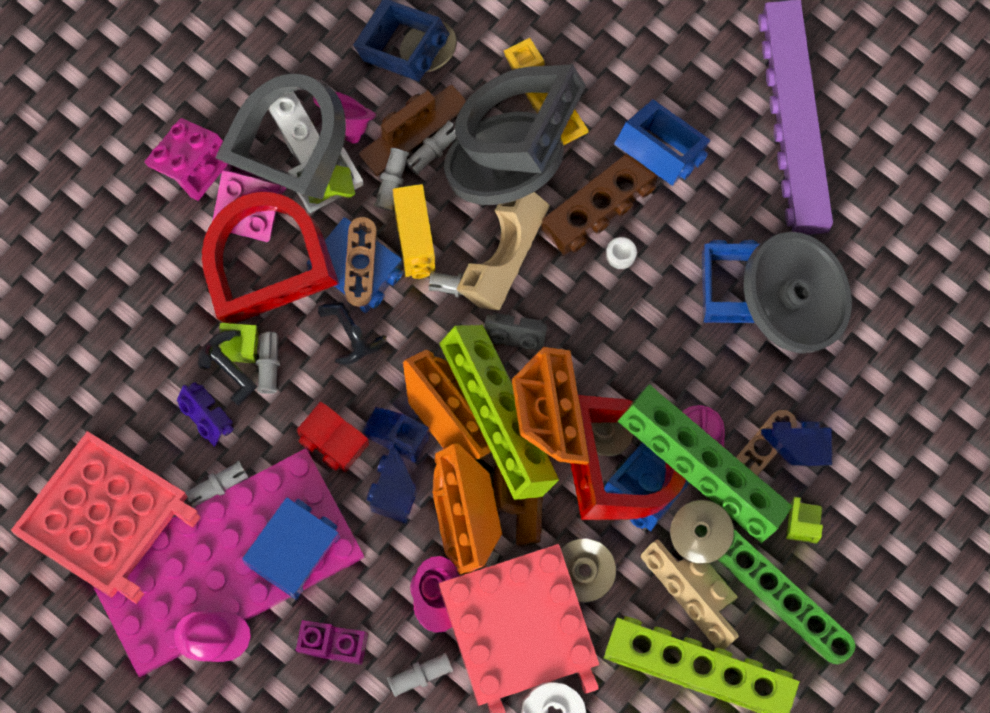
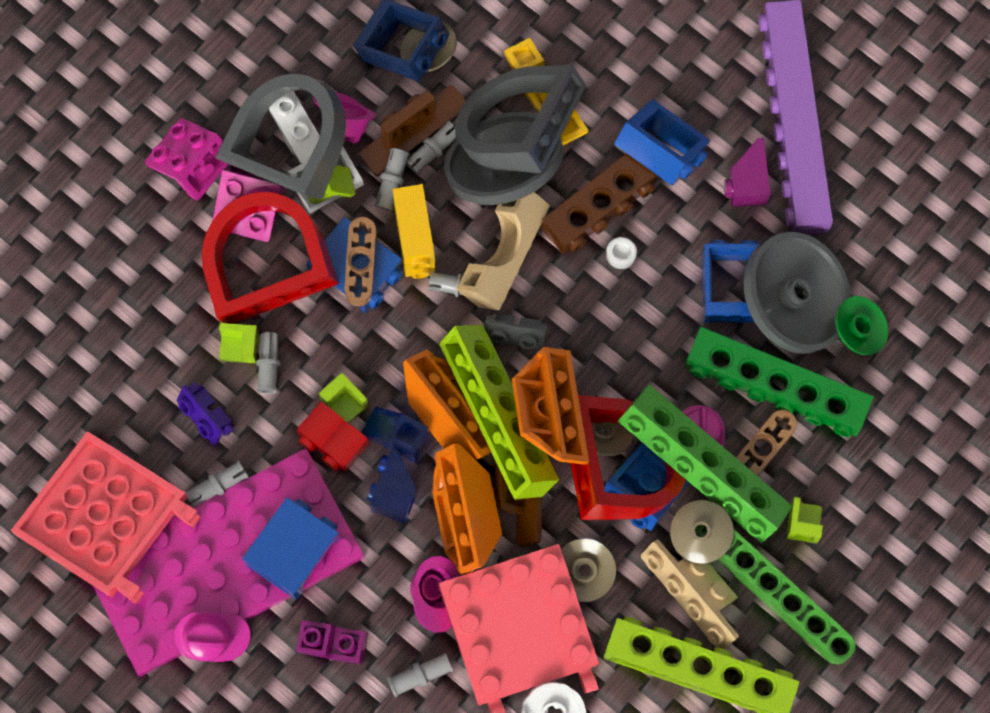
(212, 351): black piece -> none
(344, 398): none -> lime panel
(359, 343): black piece -> none
(749, 178): none -> magenta slope
(795, 378): none -> green brick
(801, 446): clear blue slope -> none
(861, 325): none -> green dish

